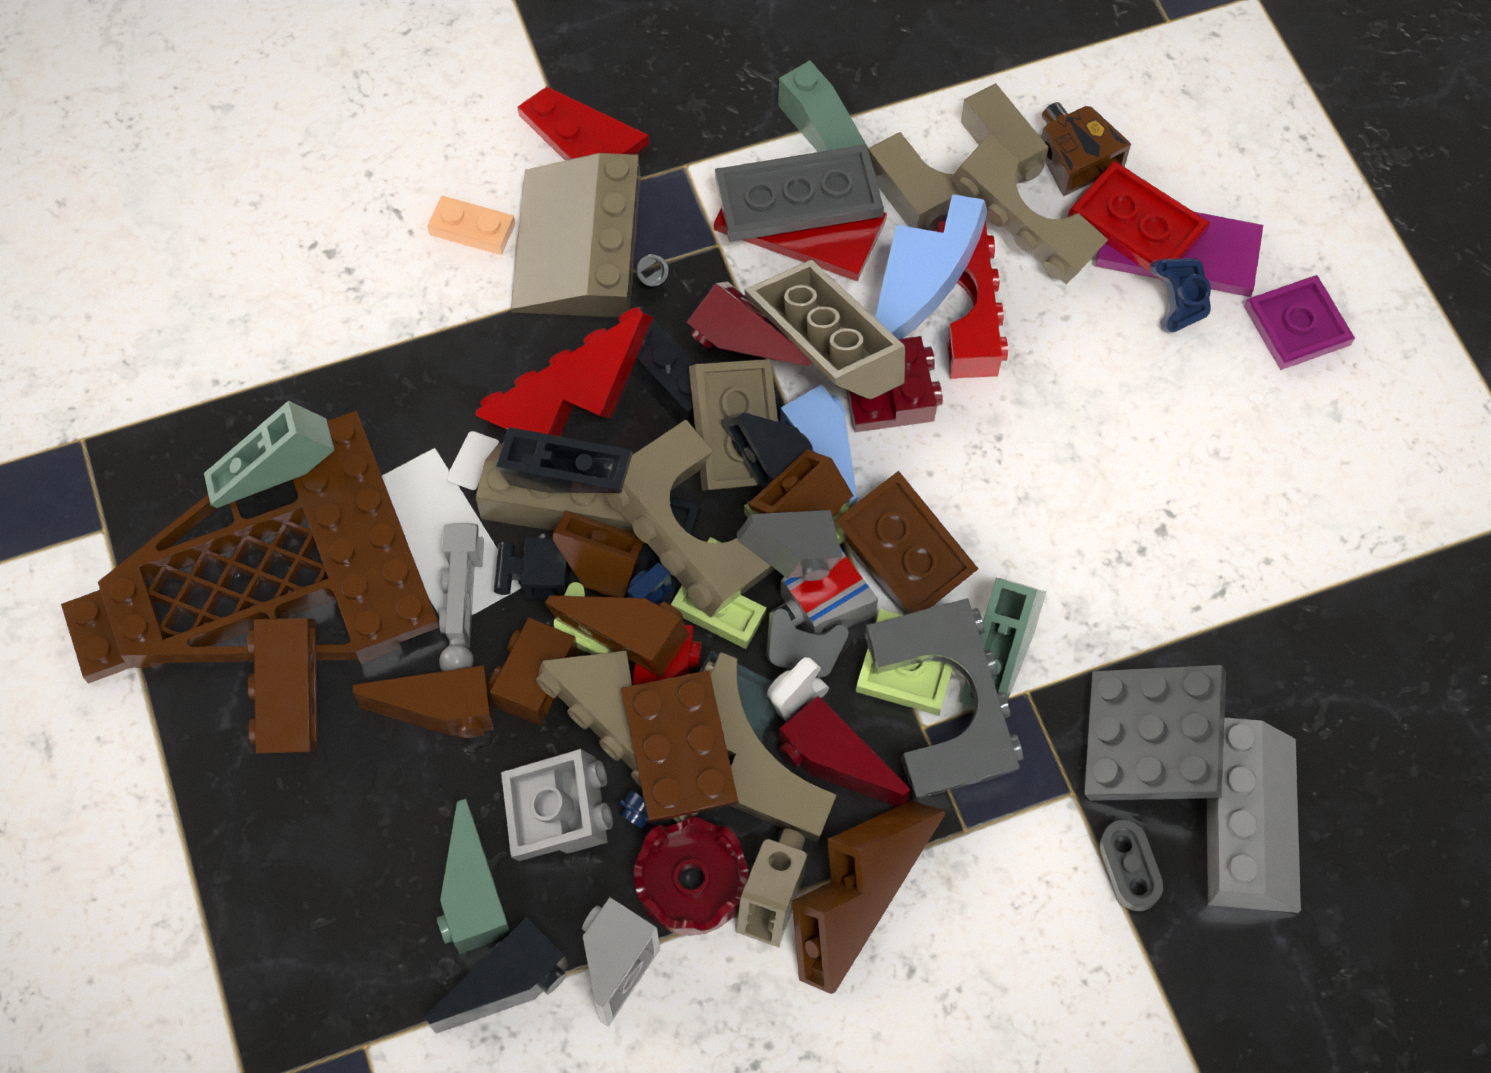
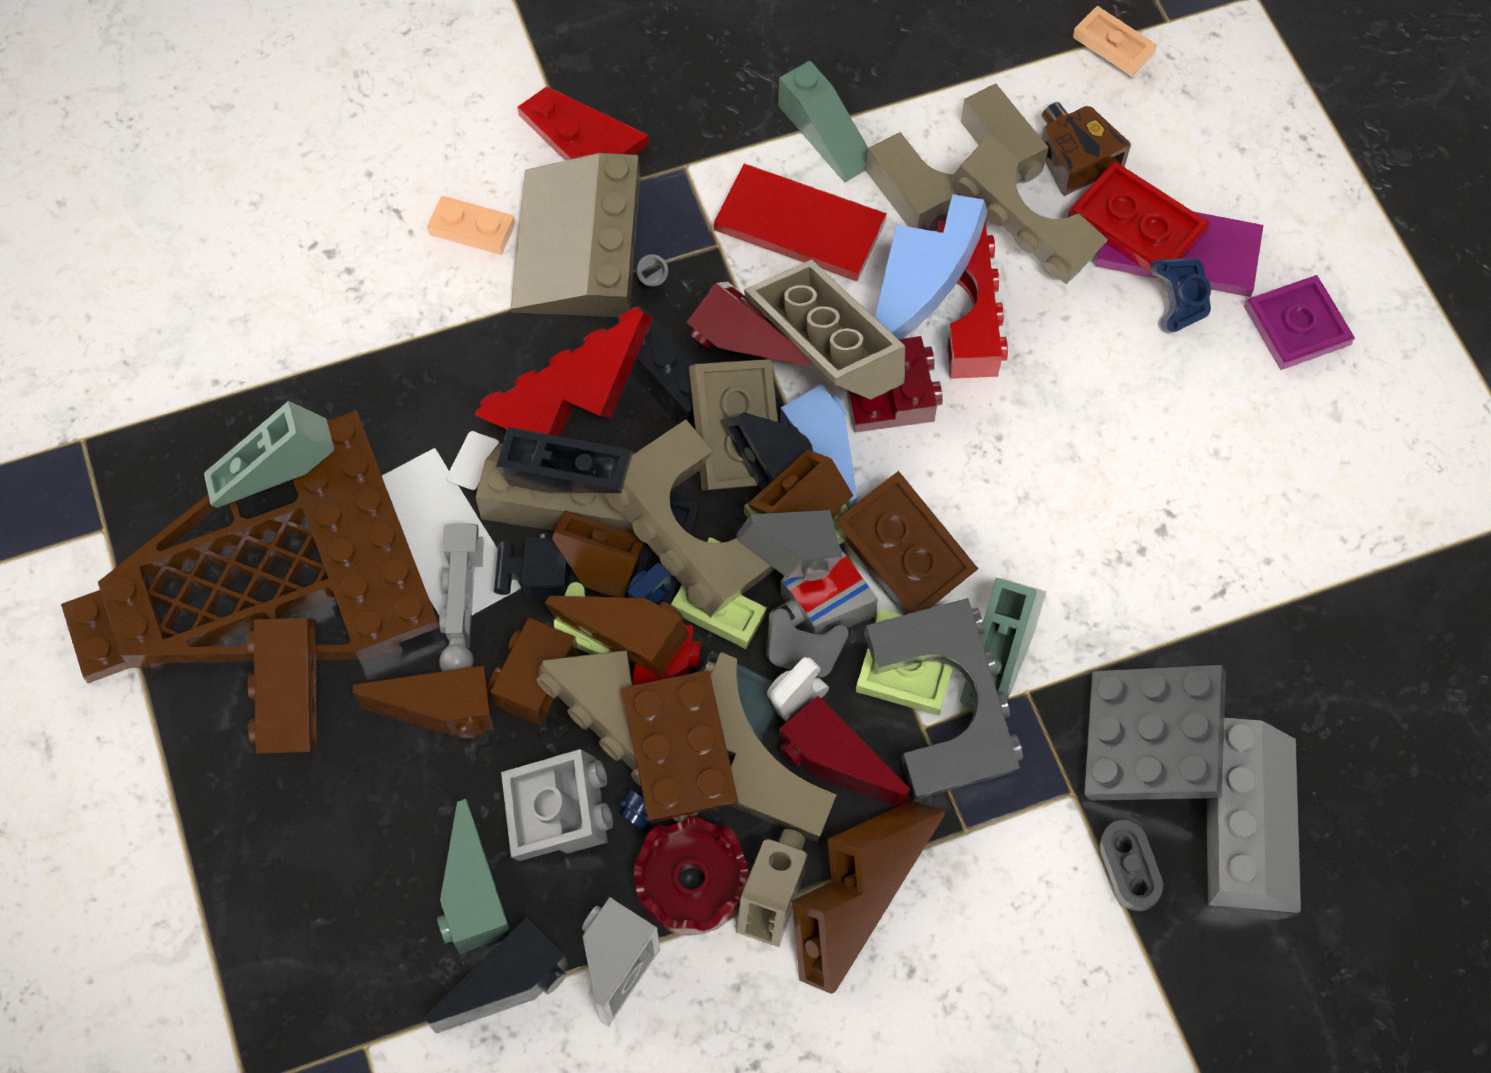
(798, 192): dark grey plate -> none
(1114, 41): none -> light nougat plate

